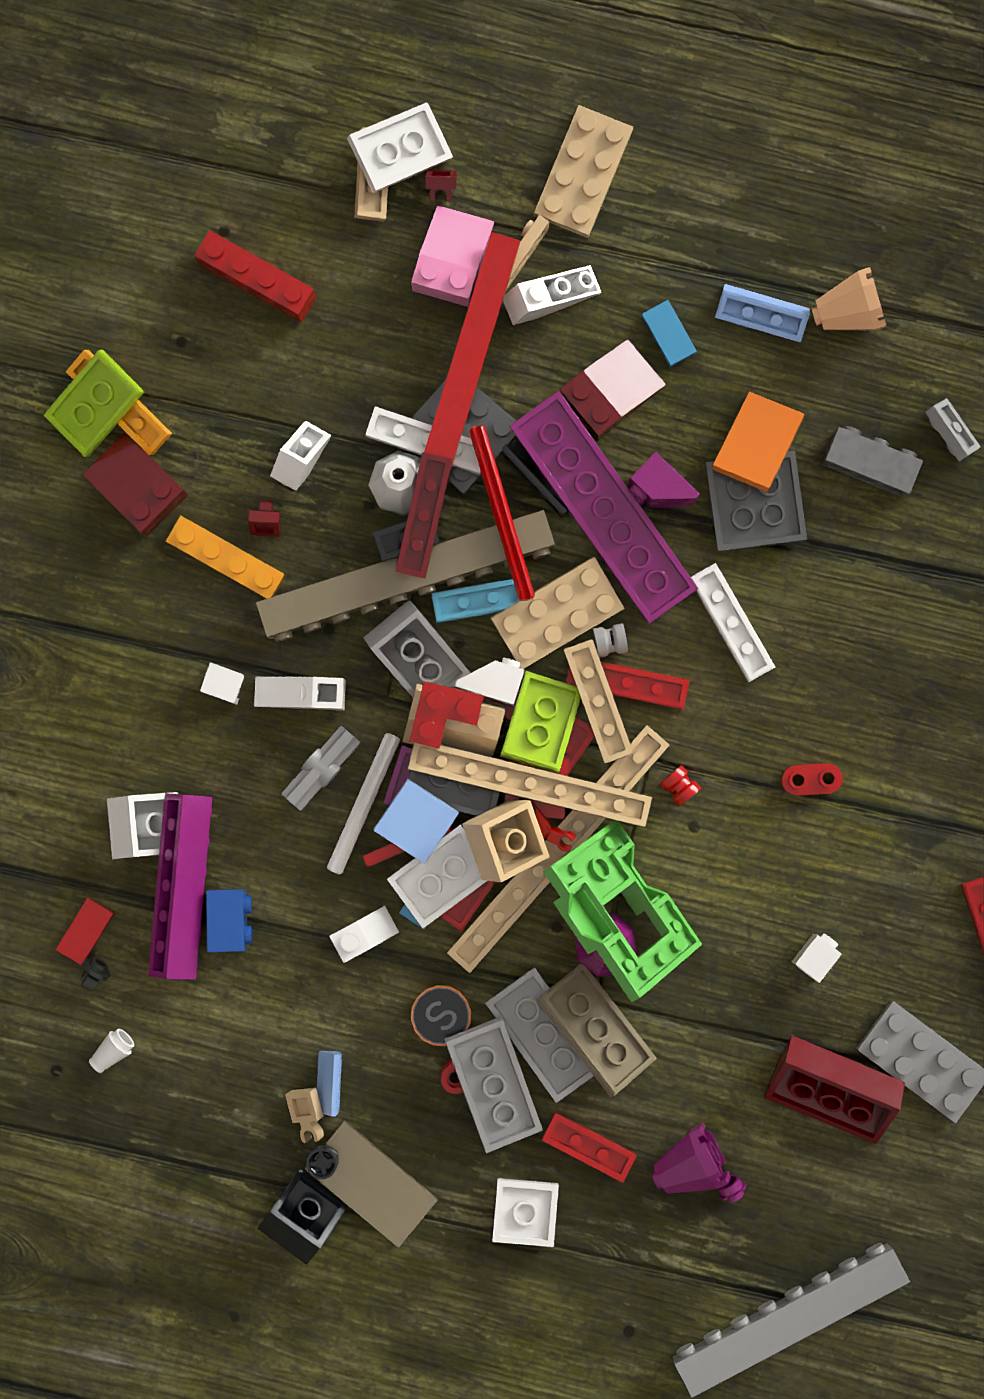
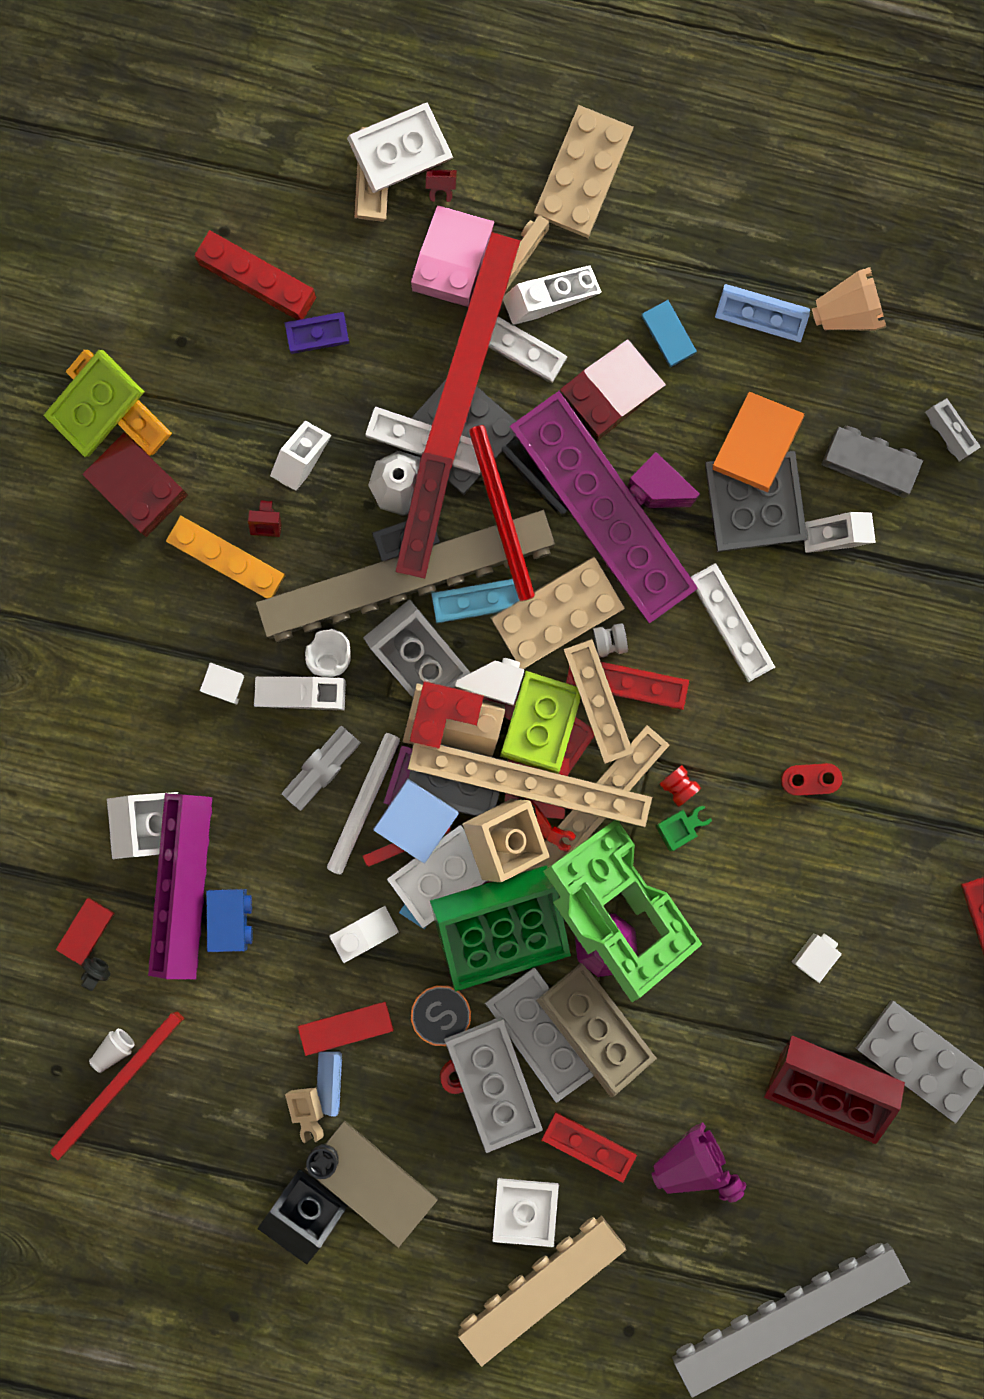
(116, 1085): none -> red tile
(317, 333): none -> dark purple plate
(328, 654): none -> white hair
(345, 1028): none -> red tile
(500, 928): none -> green slope
(526, 350): none -> white tile
(541, 1290): none -> tan brick
(679, 828): none -> green plate
(839, 532): none -> white slope

